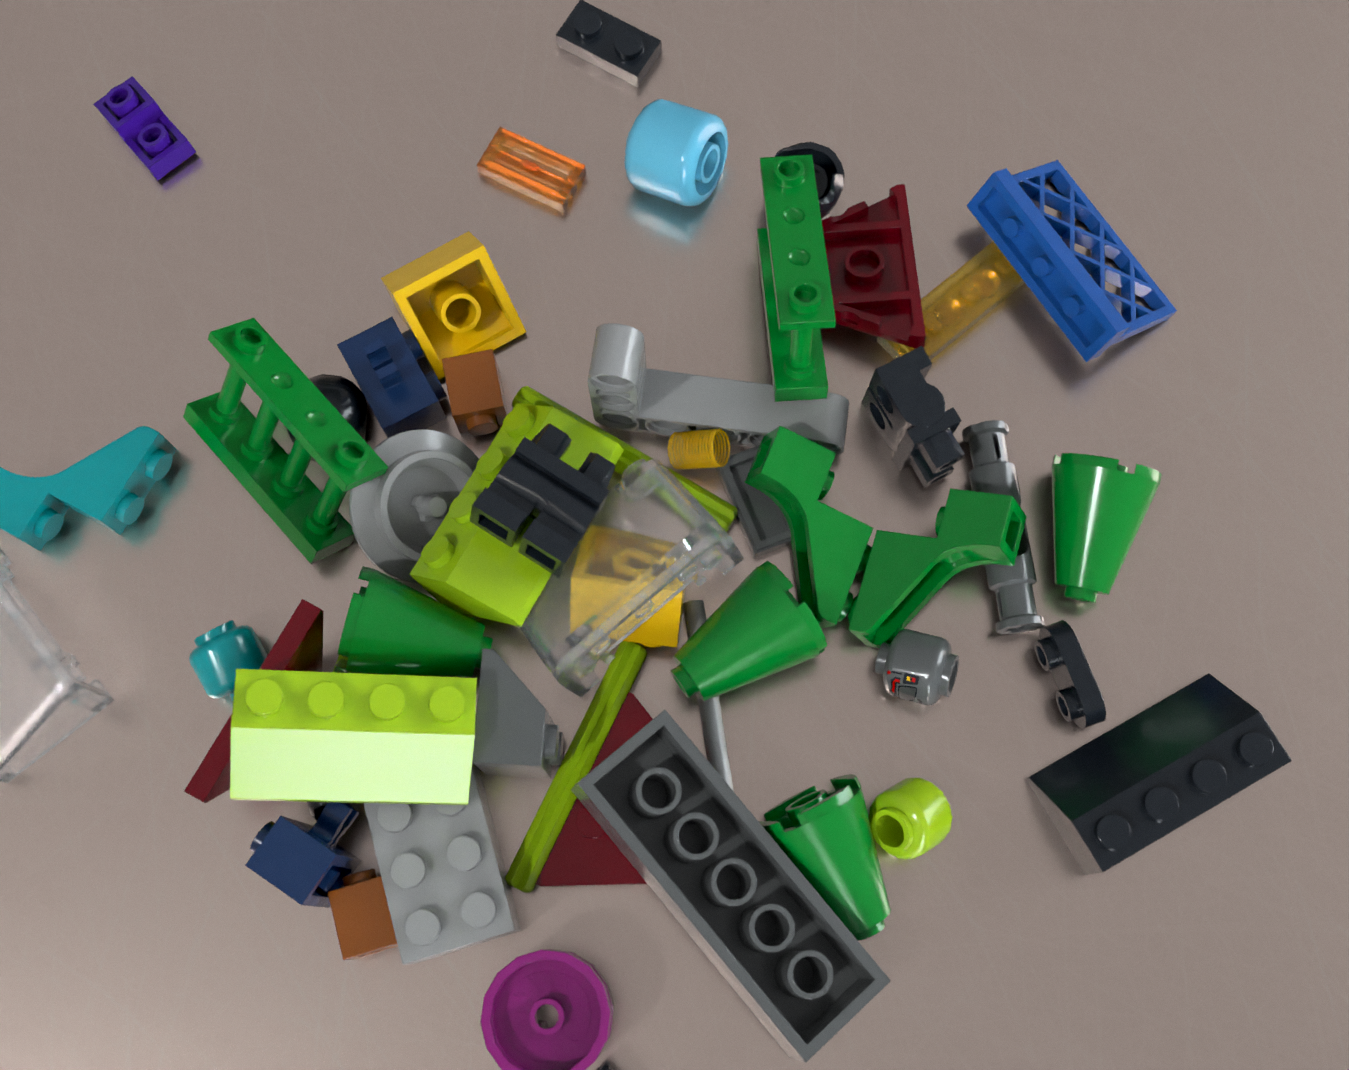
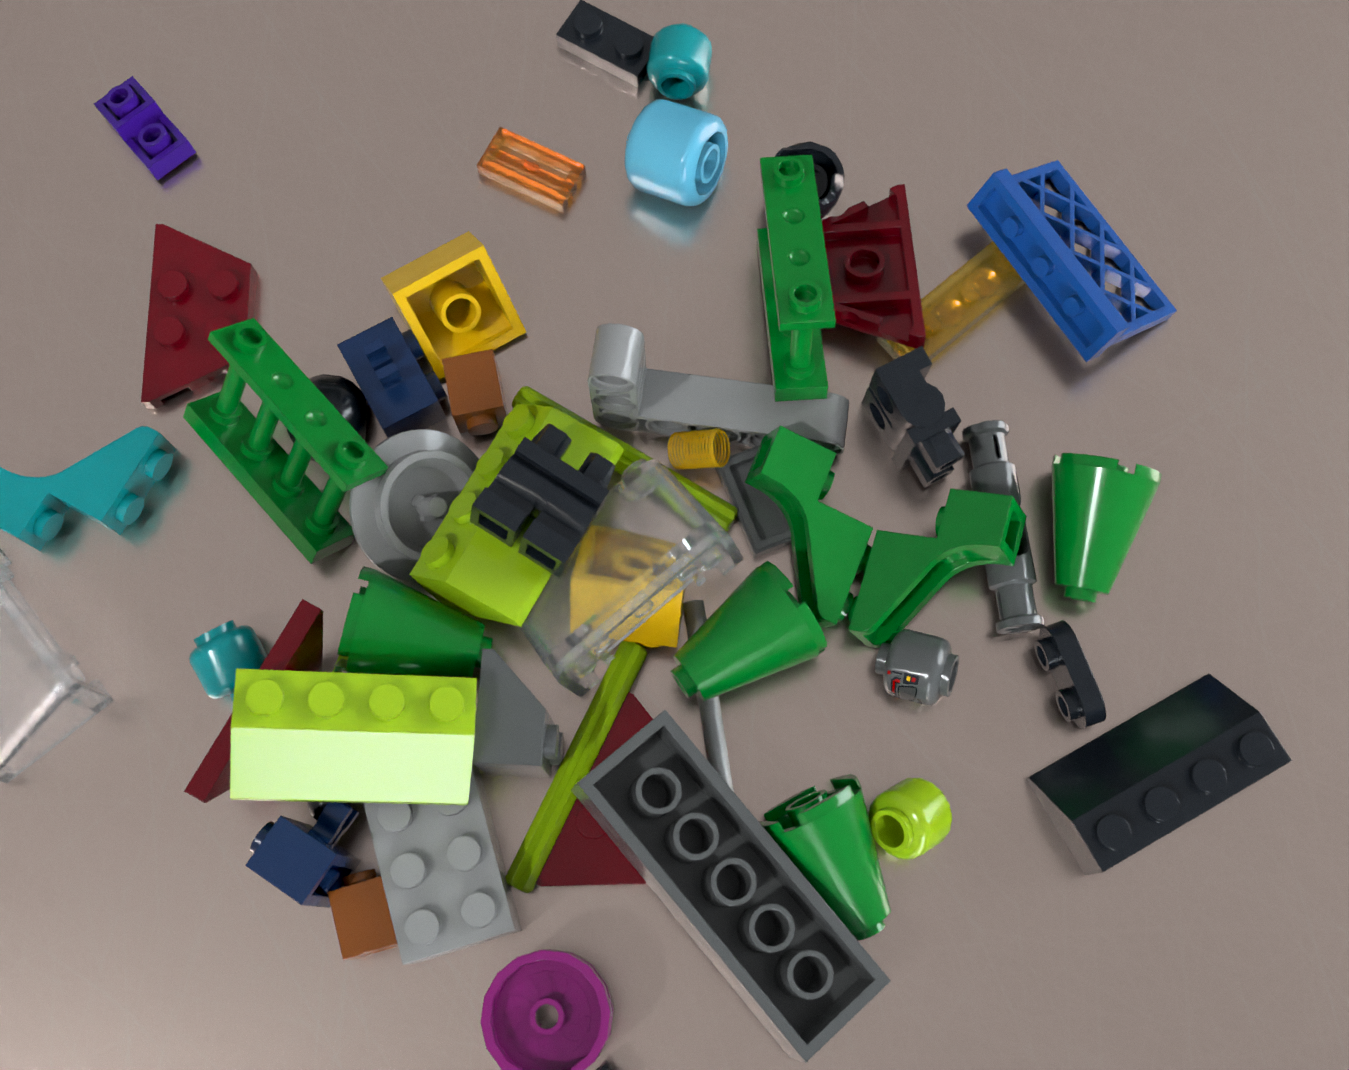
(190, 296): none -> dark red wing
(679, 61): none -> teal head

